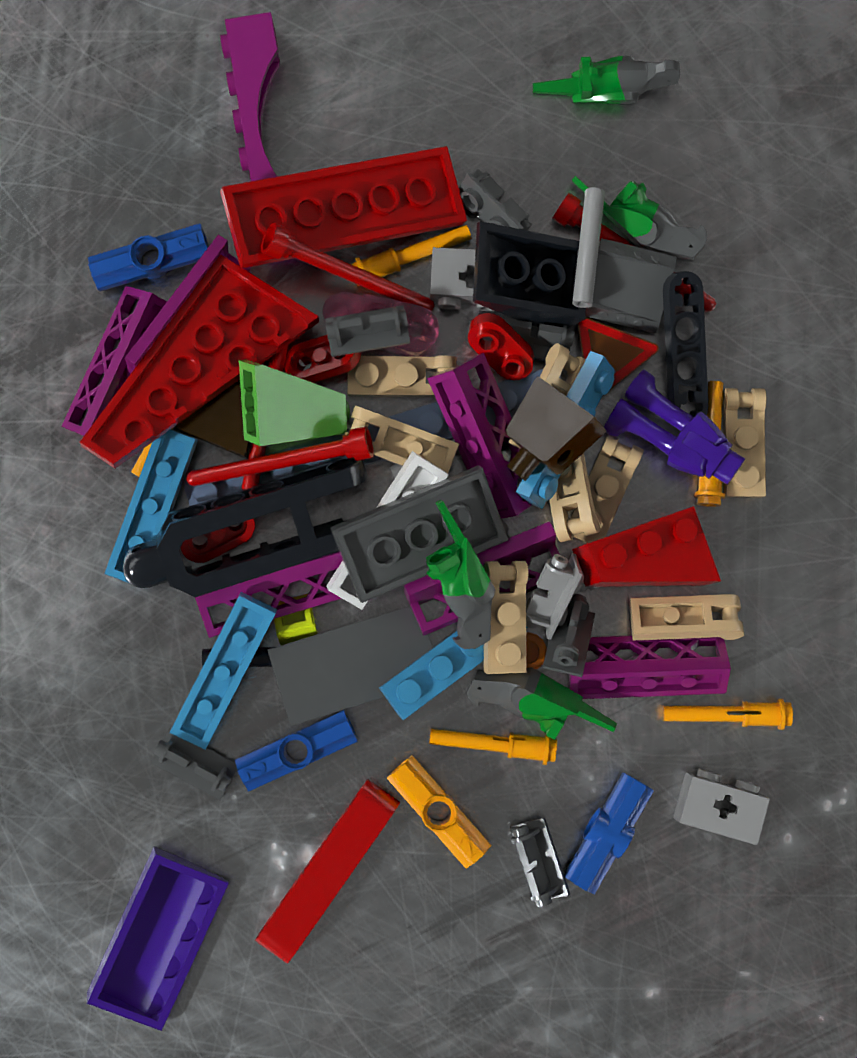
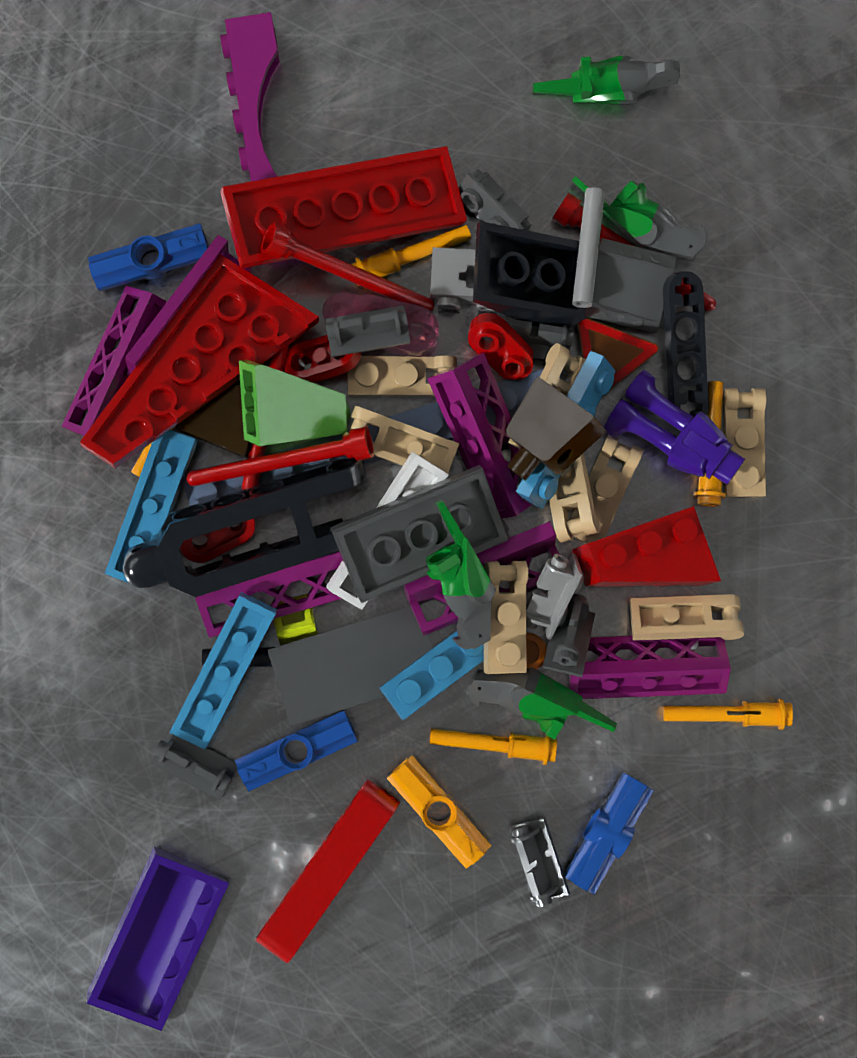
(740, 821): light grey brick -> none

